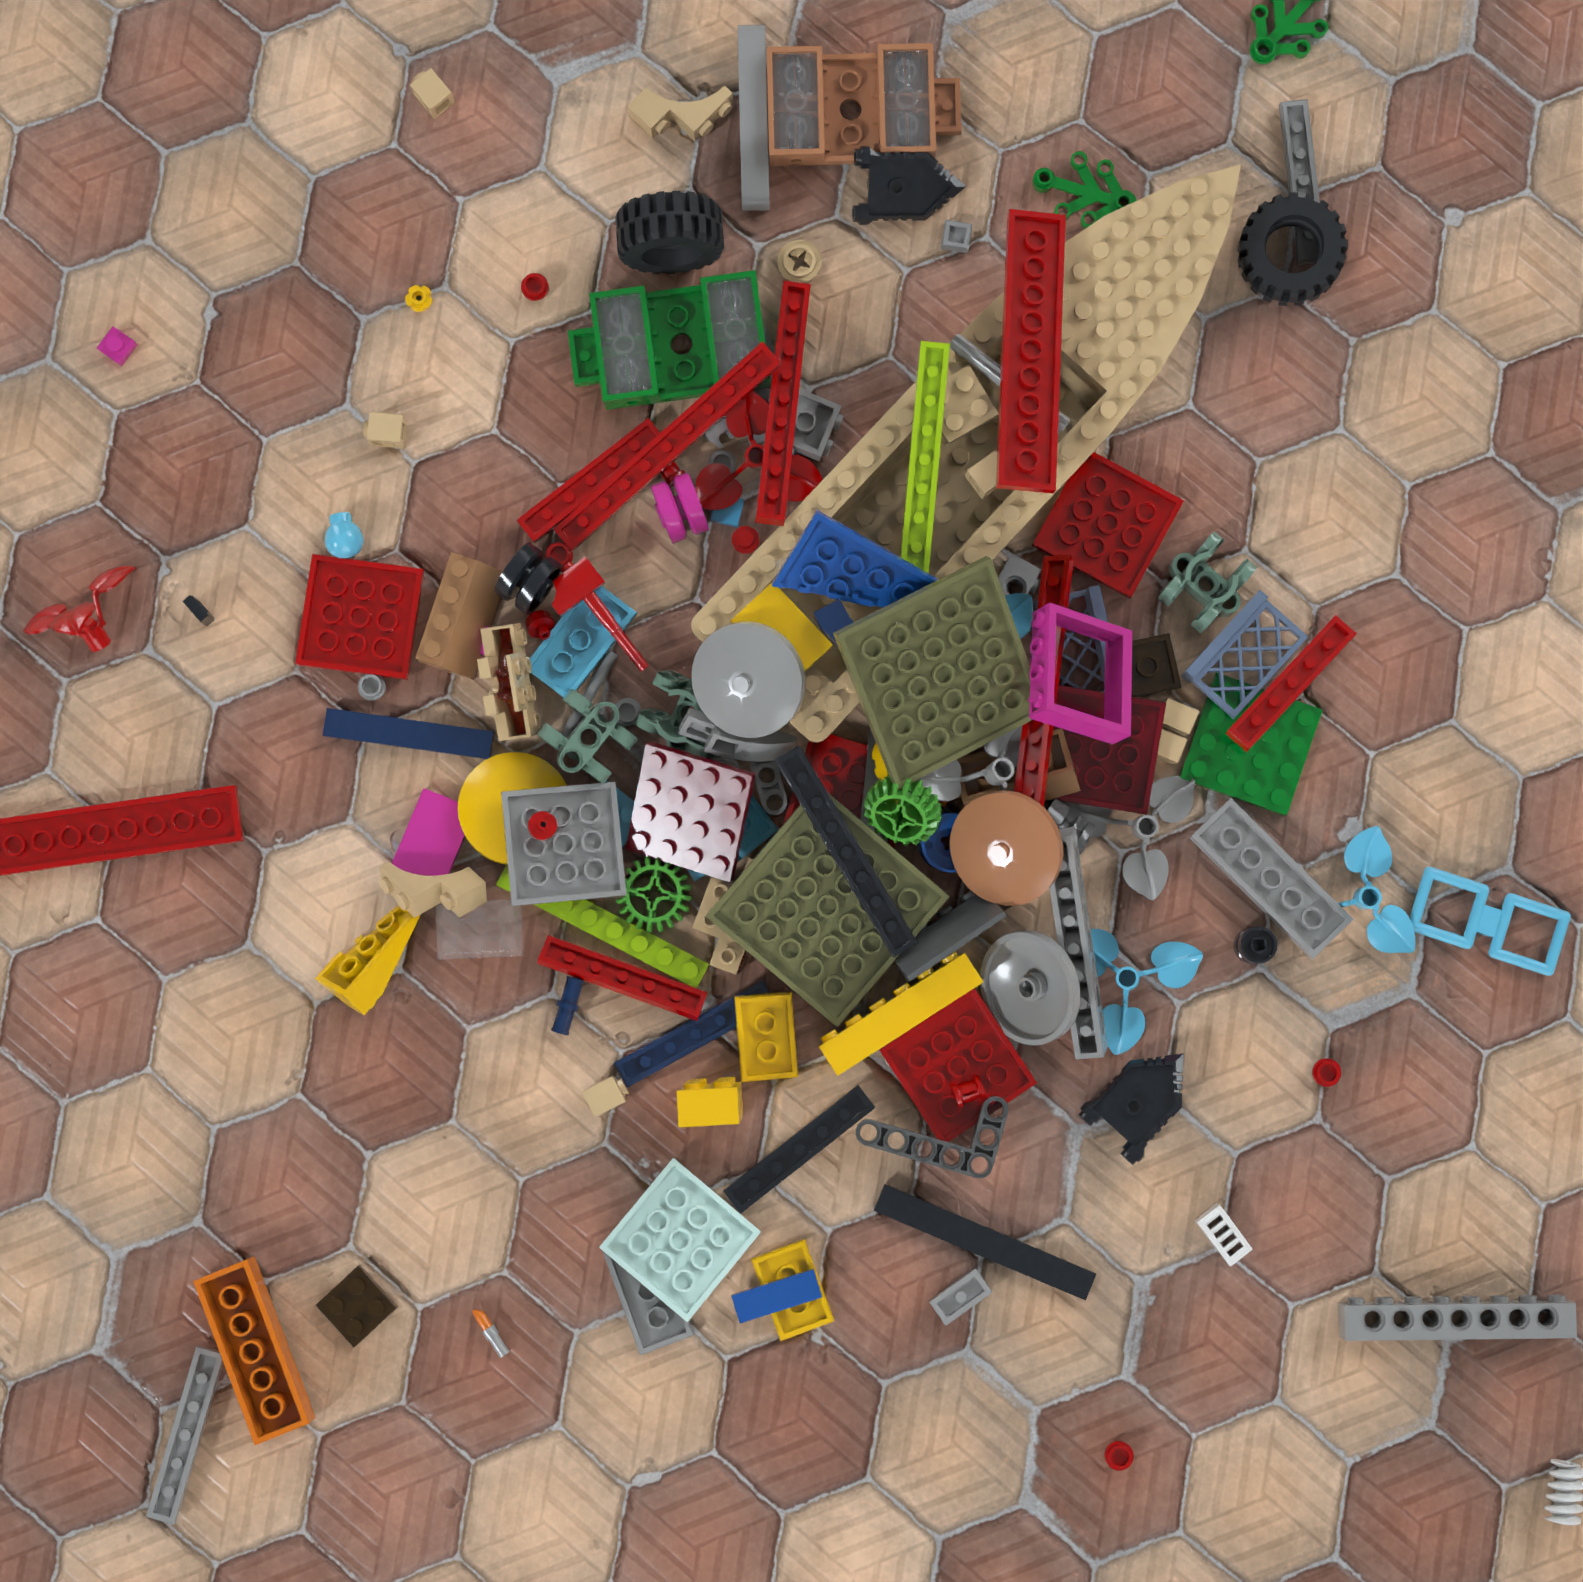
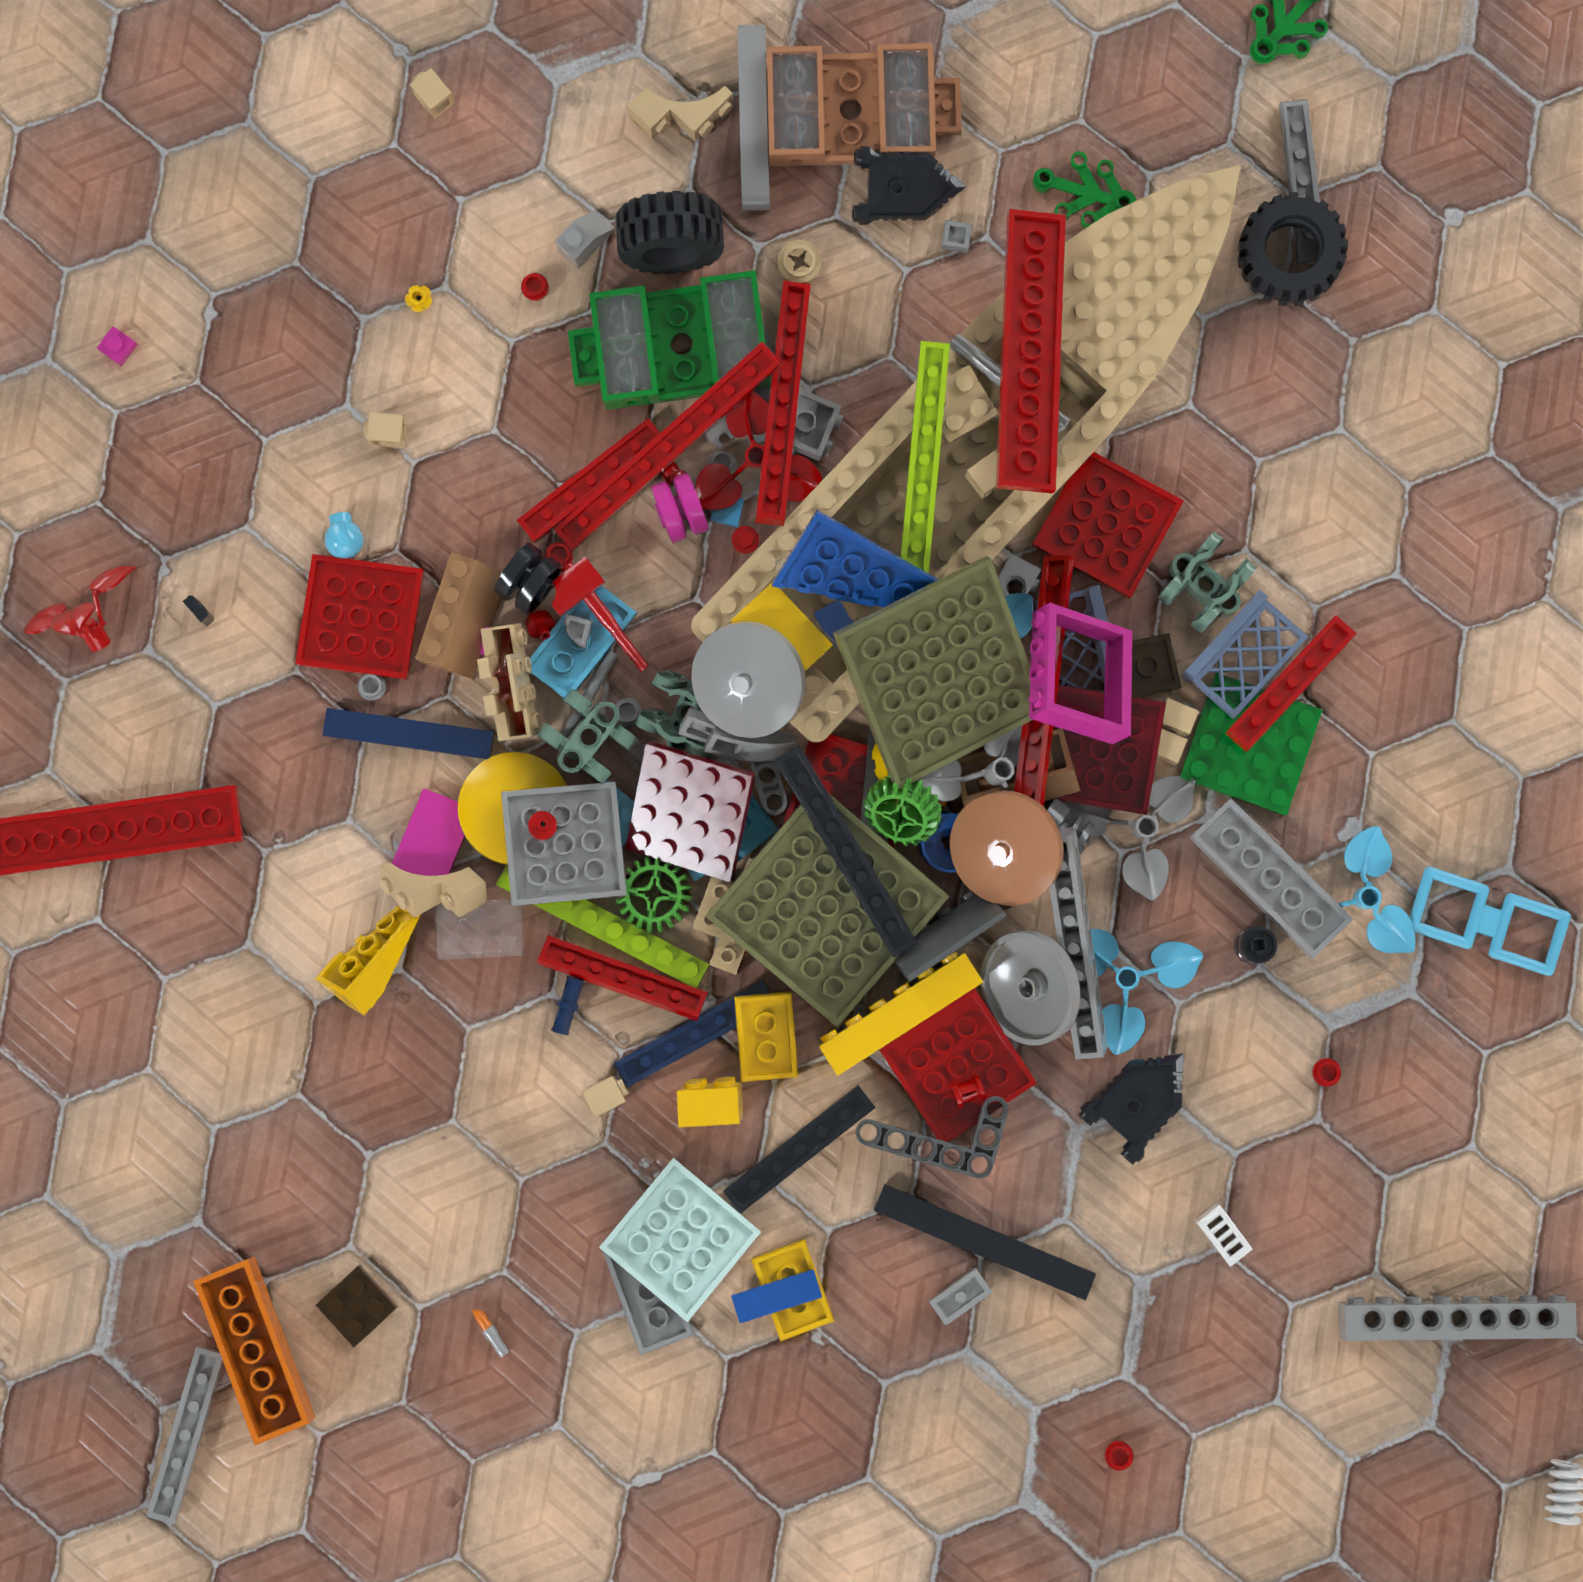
(578, 629): none -> light grey tile
(583, 237): none -> light grey slope

